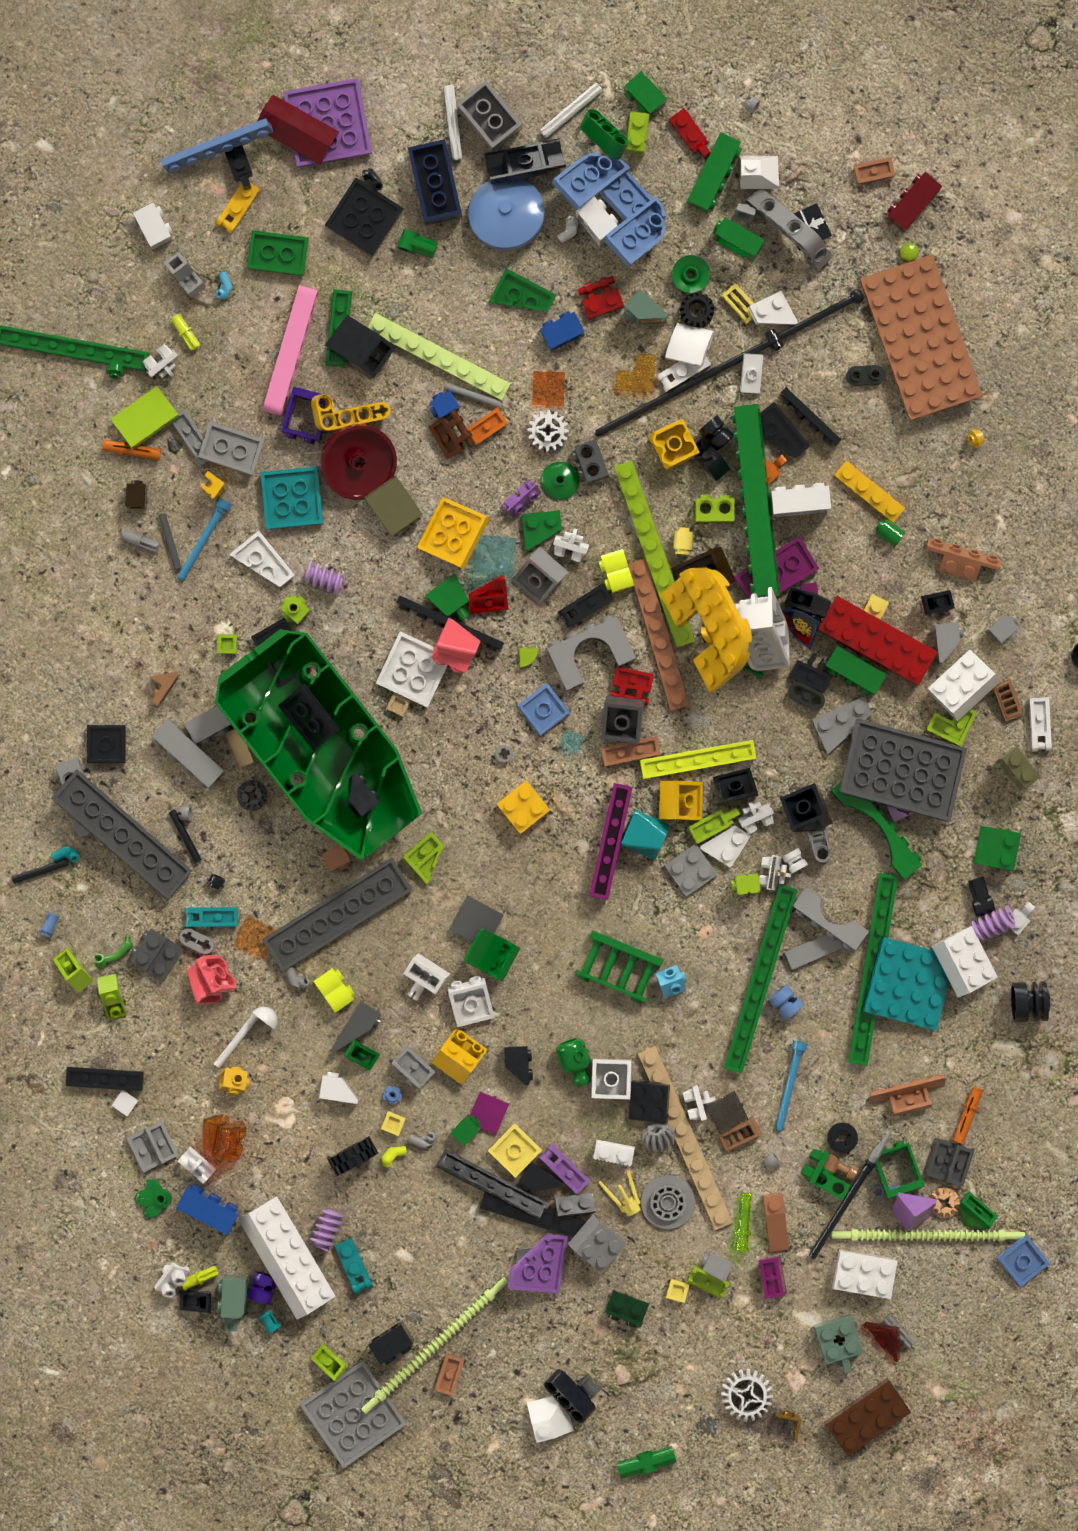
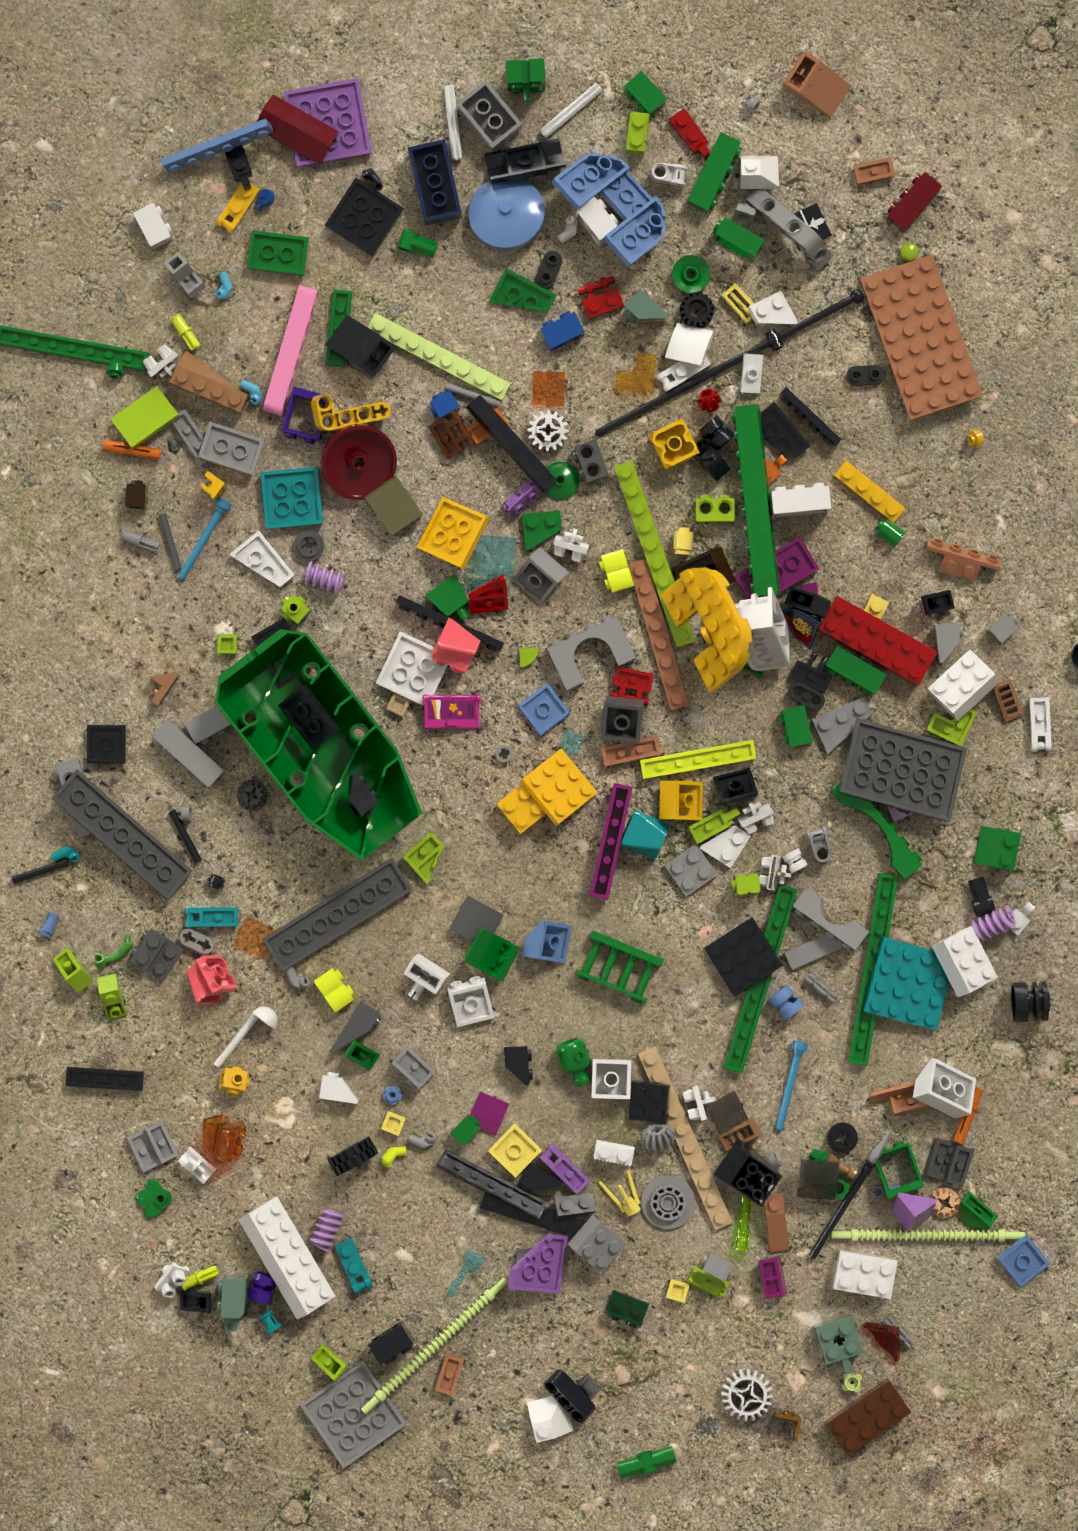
(125, 1102): white tile -> none
(204, 382): none -> medium nougat wedge
(208, 1208): blue brick -> none
(240, 749): tan tile -> none
(254, 391): none -> medium azure arm
(265, 199): none -> blue piece
(313, 537): none -> dark grey gear
(337, 858): nougat brick -> none
(457, 710): none -> door
(459, 1056): yellow slope -> none
(472, 1259): none -> clear light blue brick
(511, 443): none -> black tile
(525, 77): none -> green brick
(548, 942): none -> medium blue slope
(549, 269): none -> pearl dark grey plate
(558, 787): none -> yellow plate
(586, 605): black plate -> none
(604, 134): green beam -> none
(671, 174): none -> white piece
(671, 981): medium azure brick -> none
(709, 400): none -> red gear
(743, 957): none -> black plate
(748, 1172): none -> black slope
(796, 726): none -> green brick
(806, 809): black slope -> none
(816, 84): none -> nougat slope
(817, 1178): none -> clear smoke slope
(821, 988): none -> light grey axle
(852, 1387): none -> yellowish green plate
(945, 1089): none -> white slope
(1018, 768): olive brick -> none

